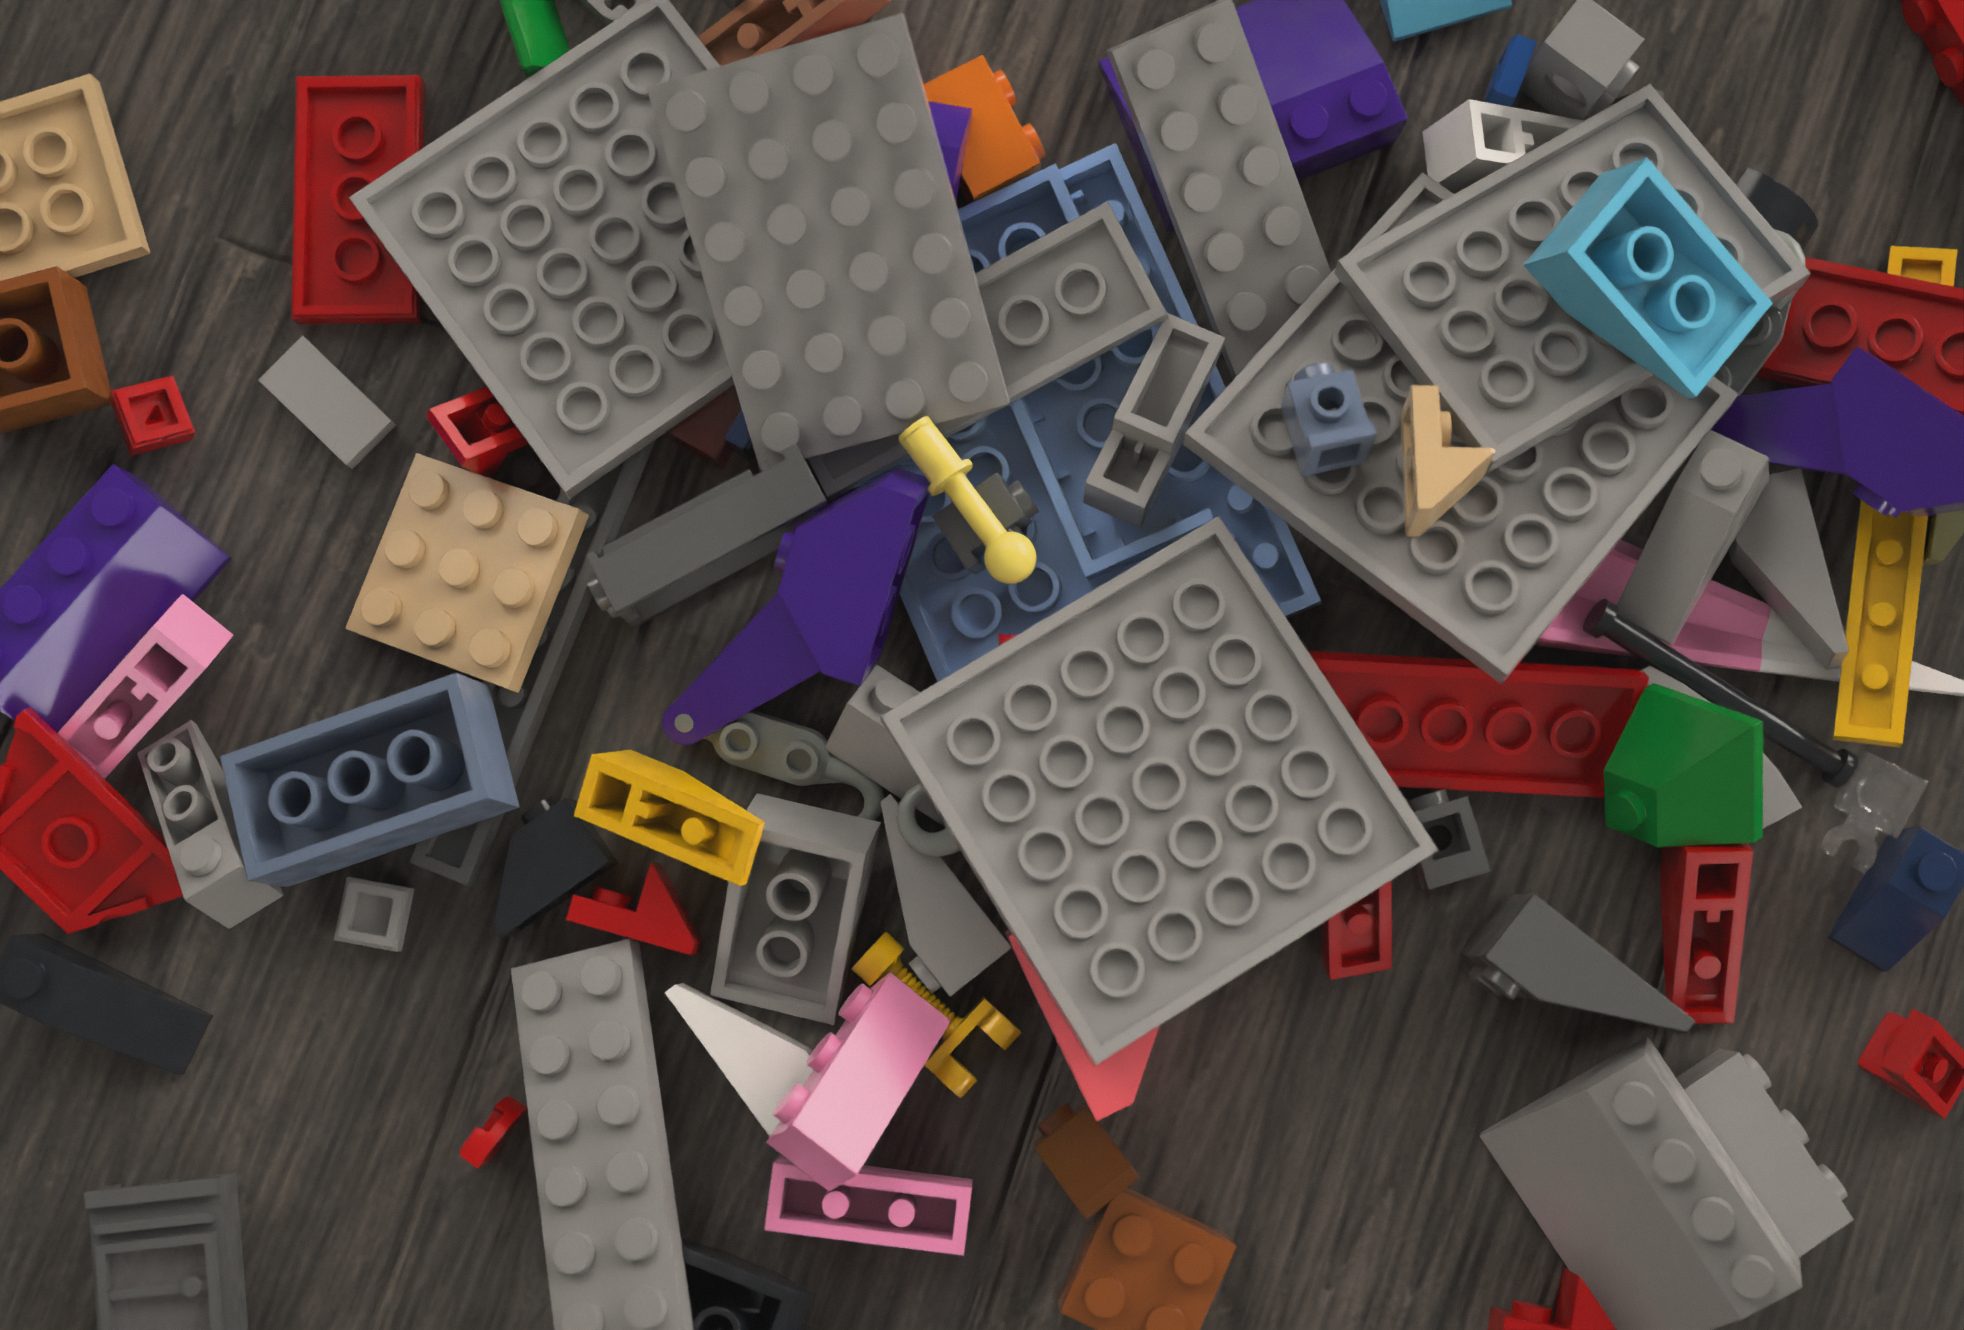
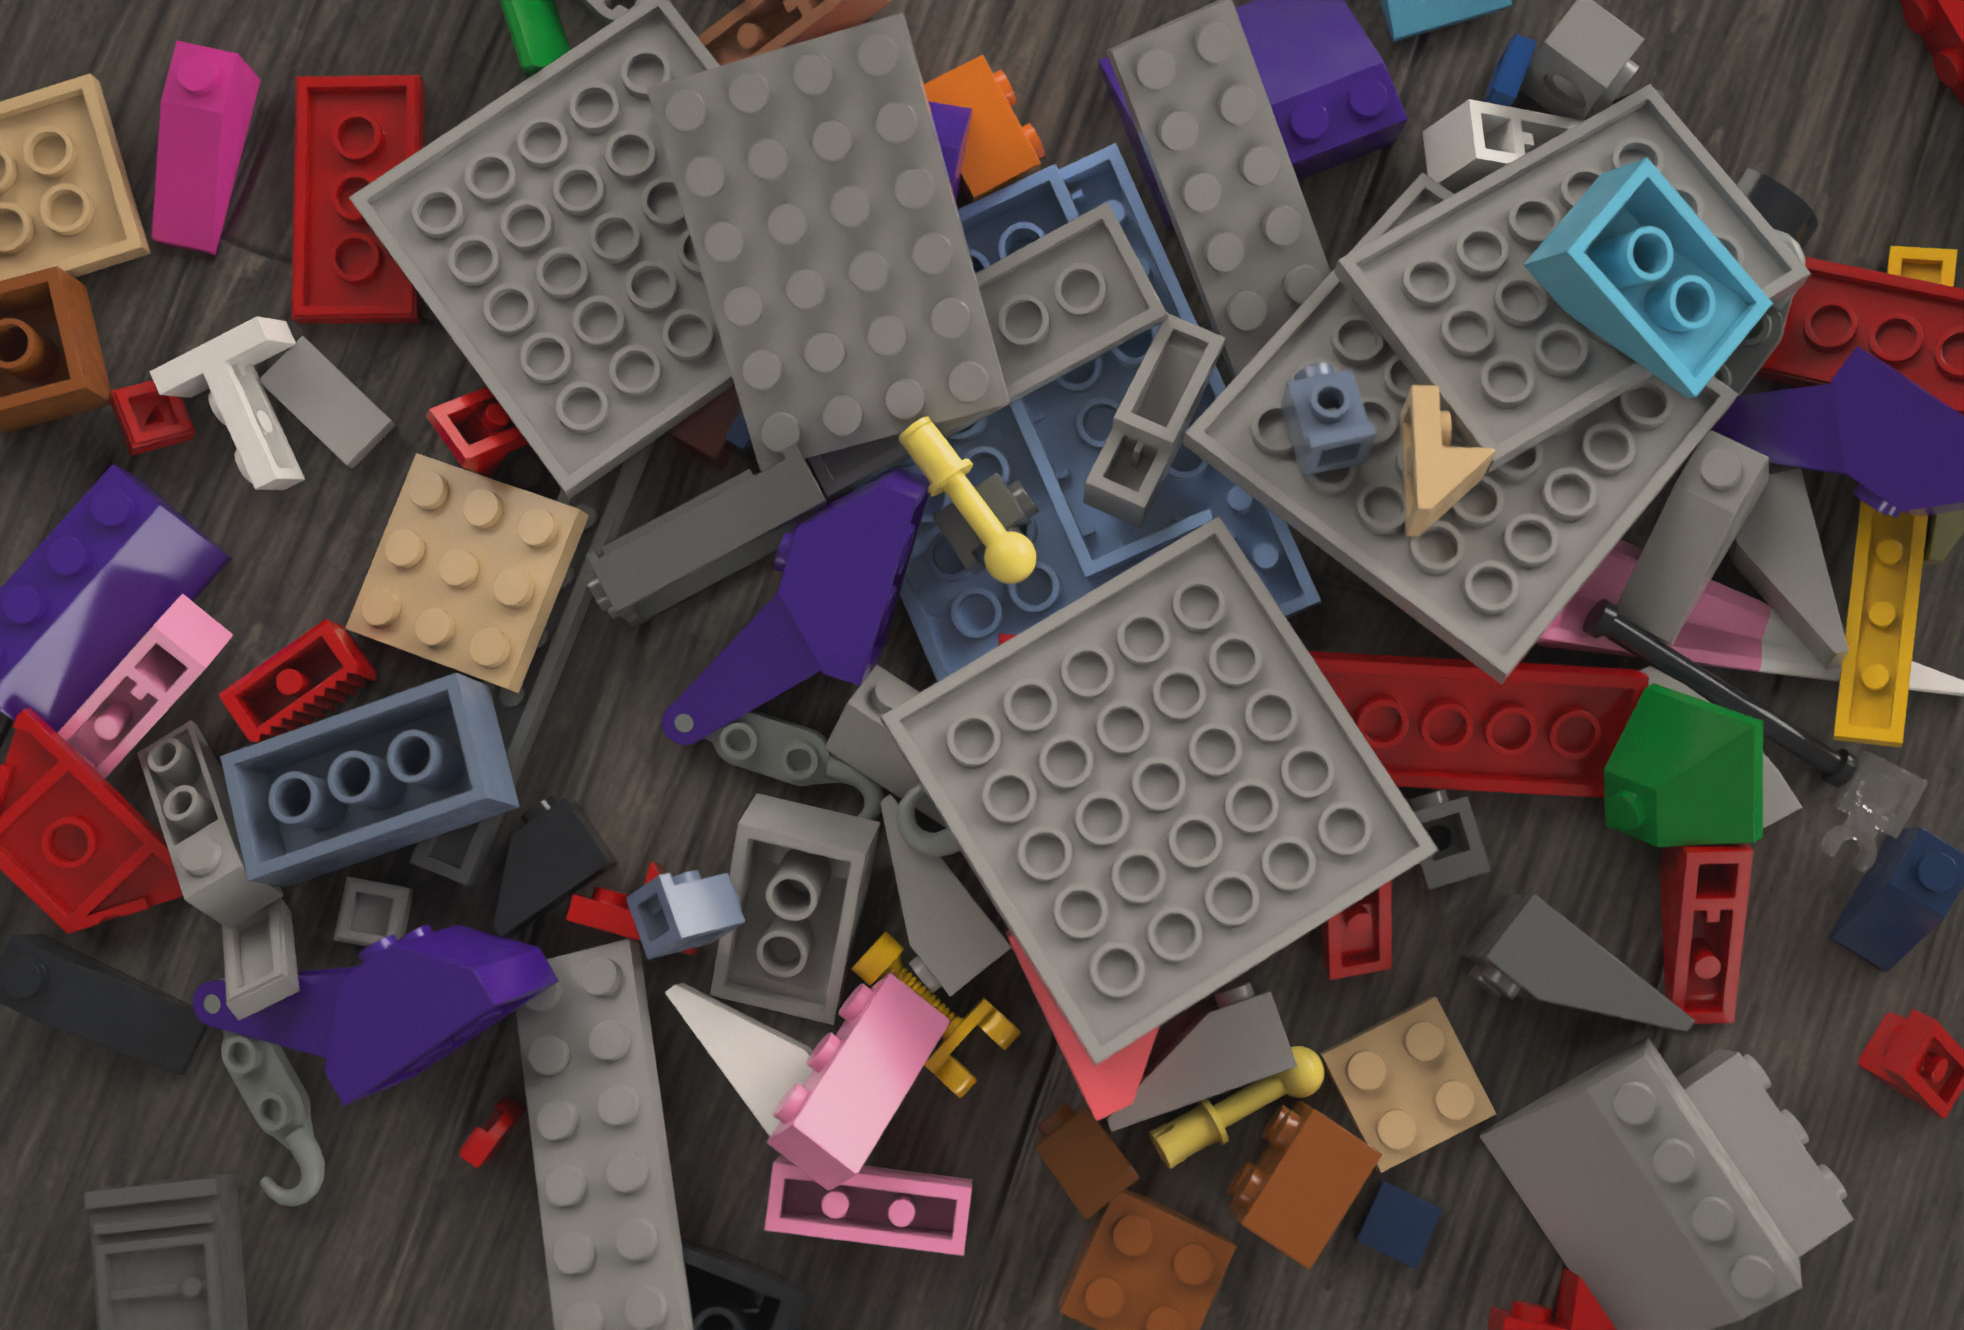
(200, 144): none -> dark pink slope
(239, 398): none -> white bracket
(260, 960): none -> light grey tile
(299, 683): none -> red brick
(372, 1023): none -> dark purple slope
(669, 813): yellow slope -> none
(684, 912): none -> sand blue brick
(1207, 1122): none -> light yellow pin
(1214, 1054): none -> light grey slope
(1301, 1181): none -> dark orange brick
(1397, 1224): none -> dark blue tile
(1407, 1083): none -> tan plate

